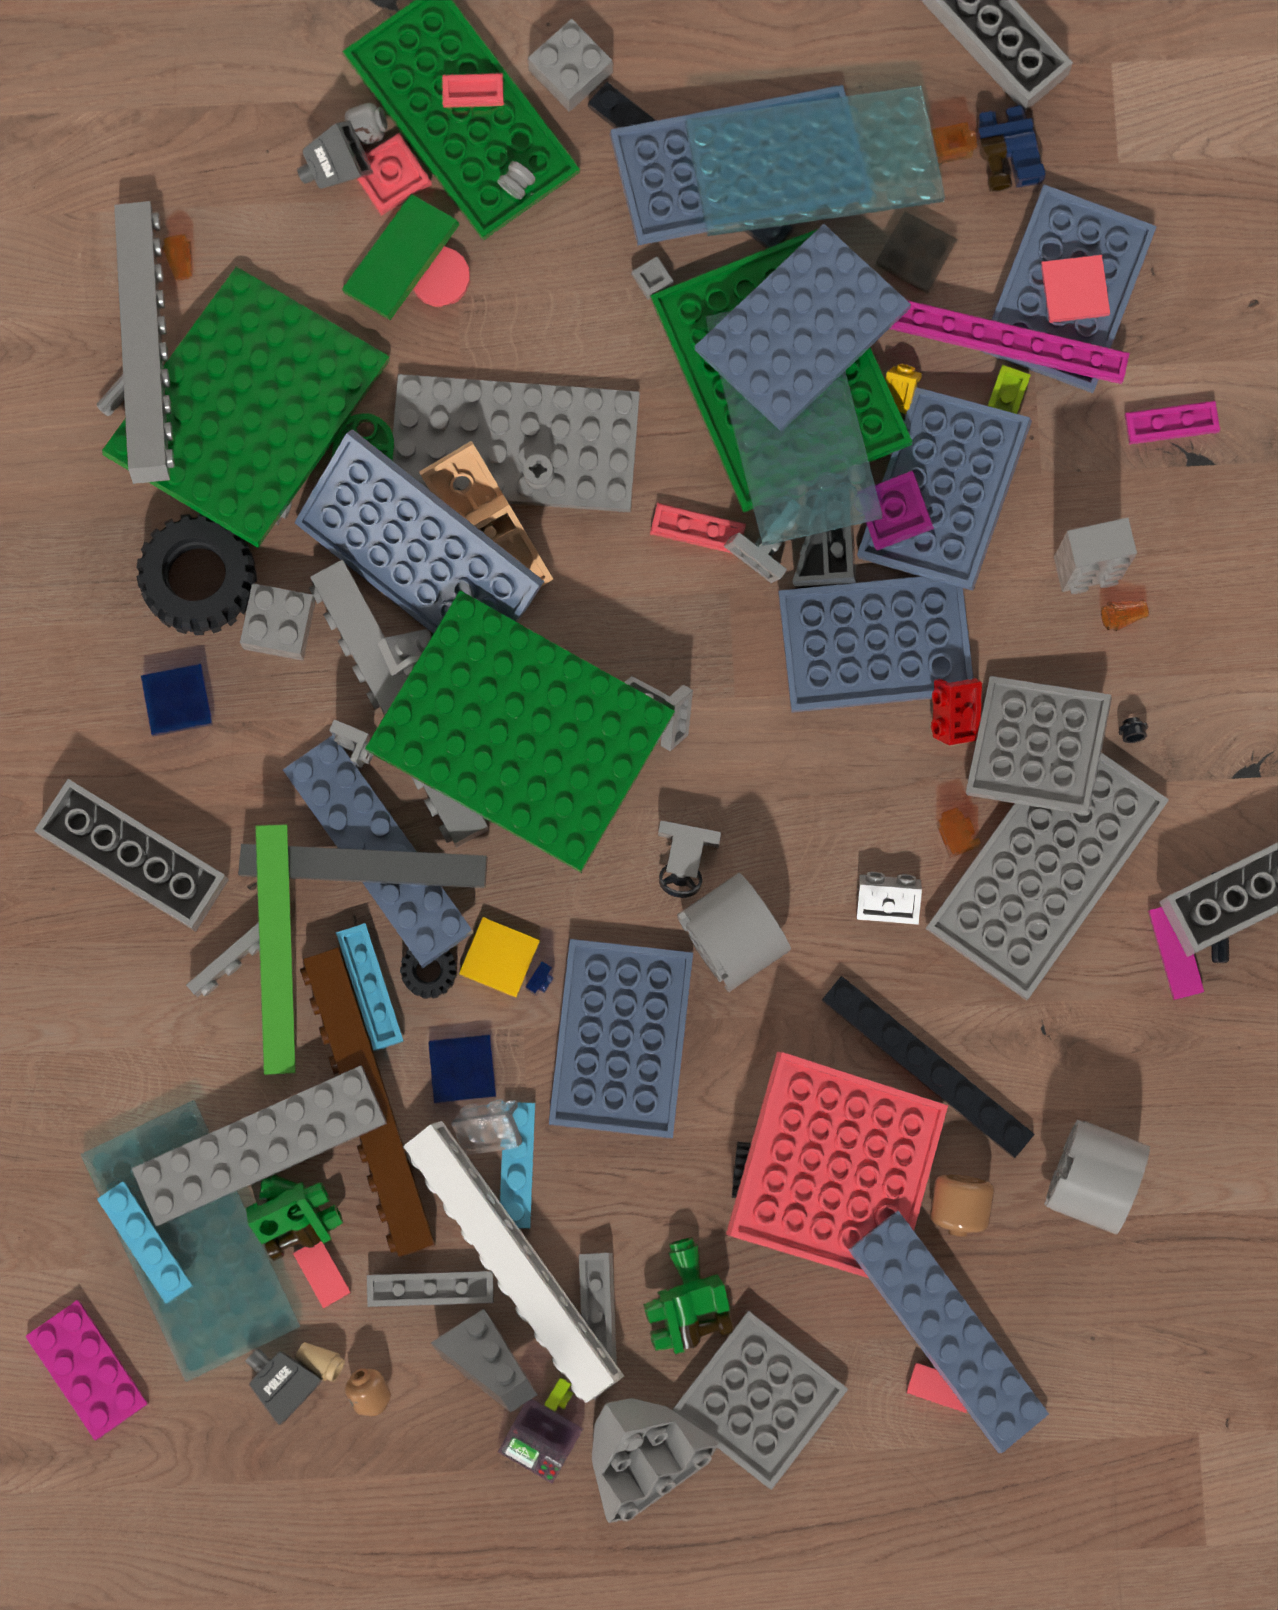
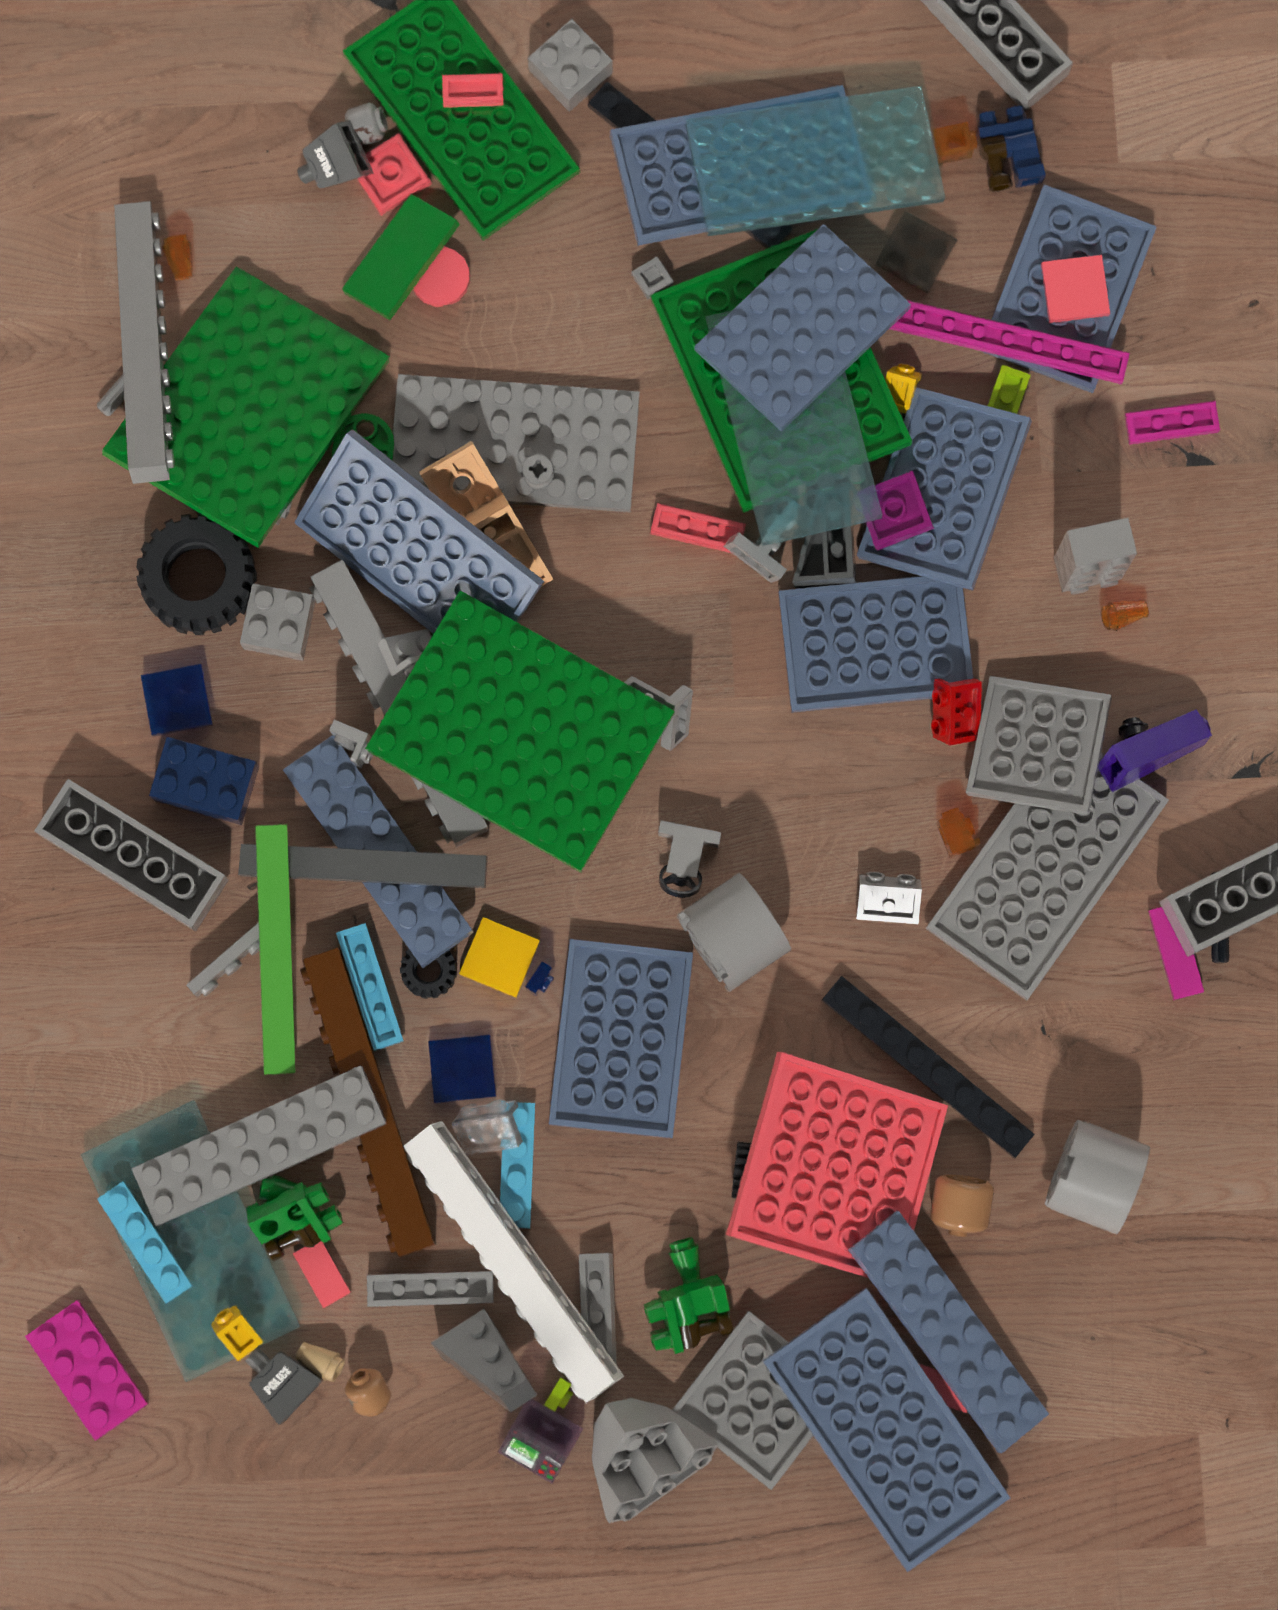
(204, 780): none -> dark blue brick
(235, 1332): none -> yellow bracket
(516, 180): light grey wheel -> none
(886, 1429): none -> sand blue plate
(1153, 749): none -> dark purple slope

